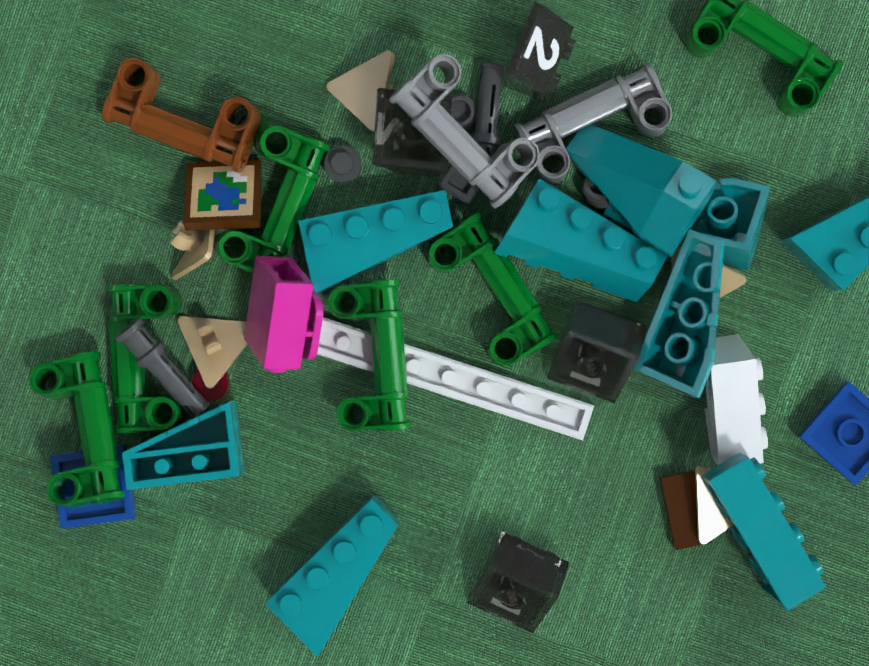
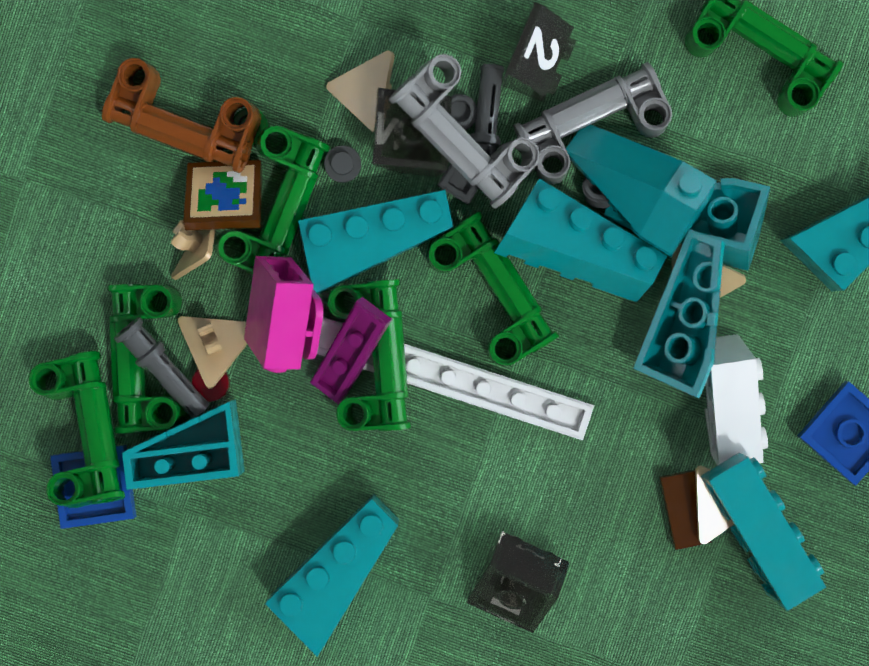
(350, 350): none -> magenta tile
(596, 352): clear smoke slope -> none

